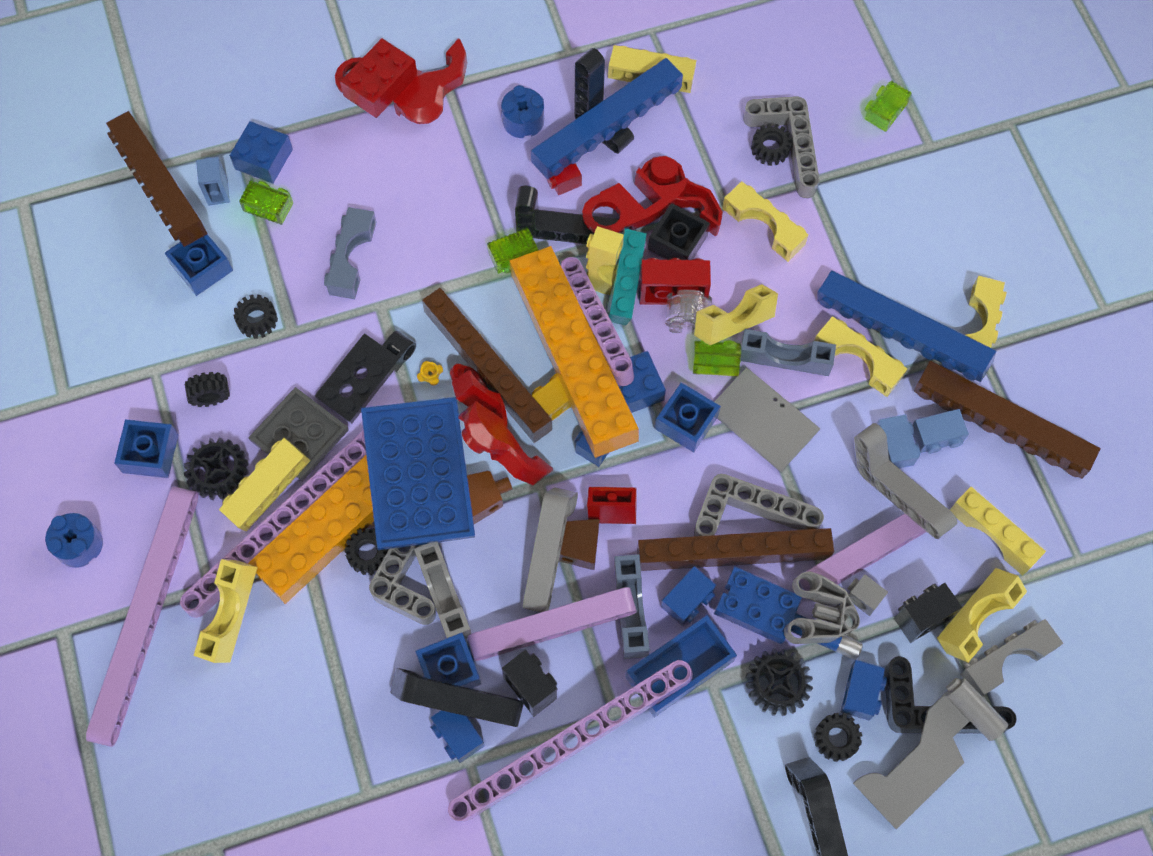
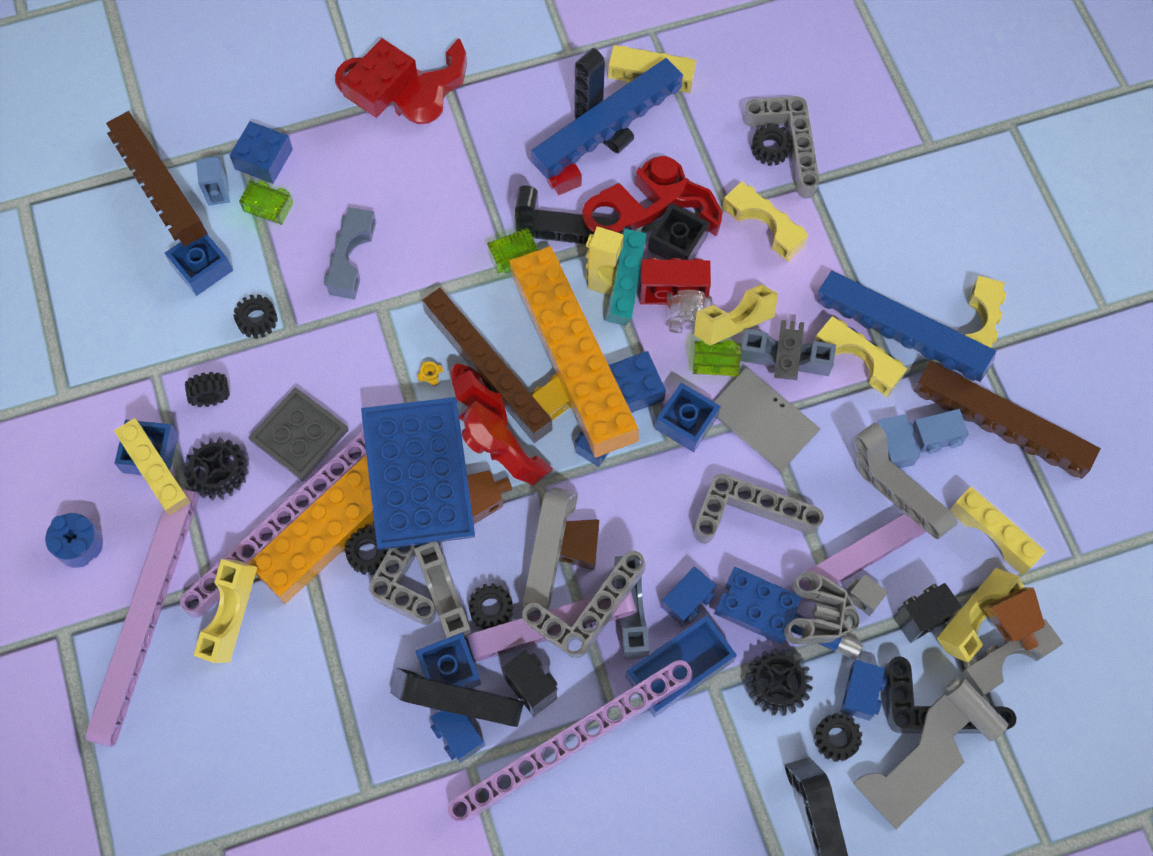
(152, 466): none -> light yellow arch
(264, 484): light yellow brick -> none
(380, 364): black hinge -> none
(485, 593): none -> black tyre
(522, 112): blue brick -> none
(592, 611): none -> light grey beam
(599, 322): lavender beam -> none
(612, 504): red brick -> none
(735, 549): reddish brown brick -> none
(789, 351): none -> dark grey hinge
(887, 106): clear neon green brick -> none
(1018, 617): none -> dark orange torso

